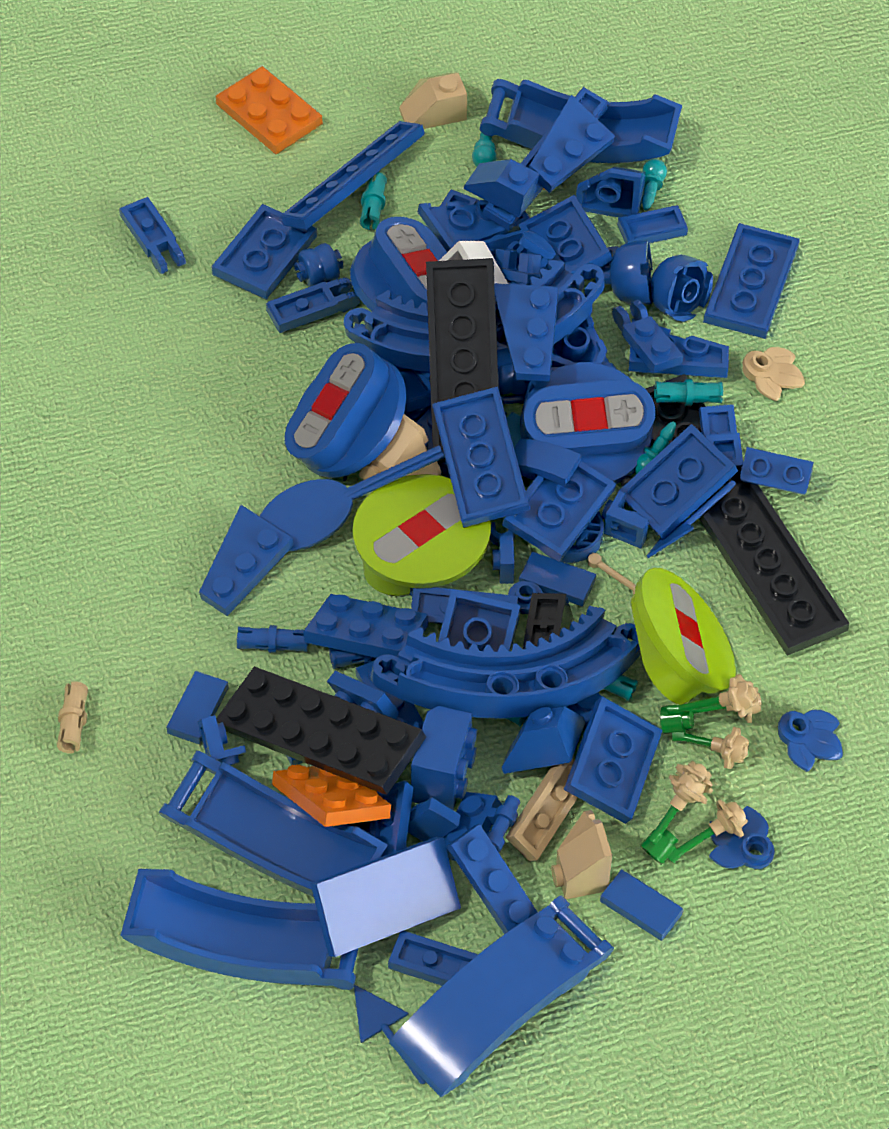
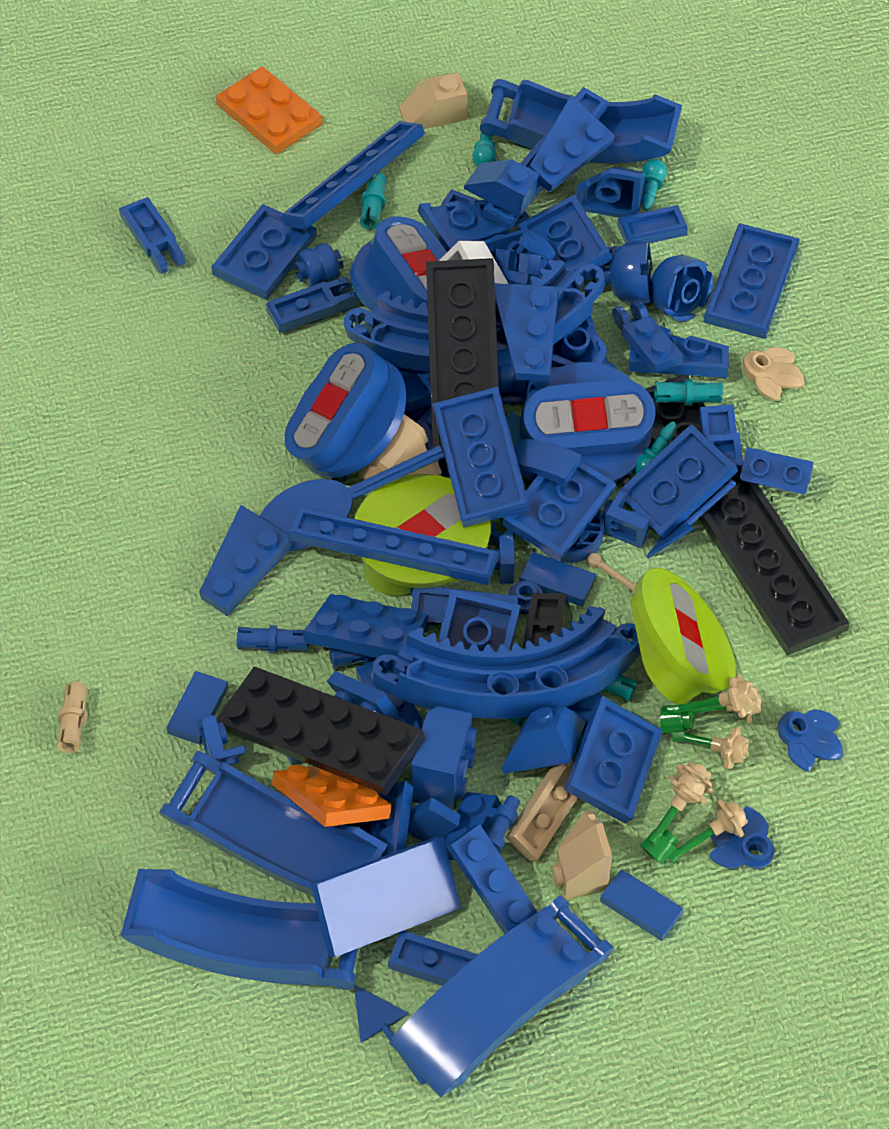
(393, 545): none -> blue tile

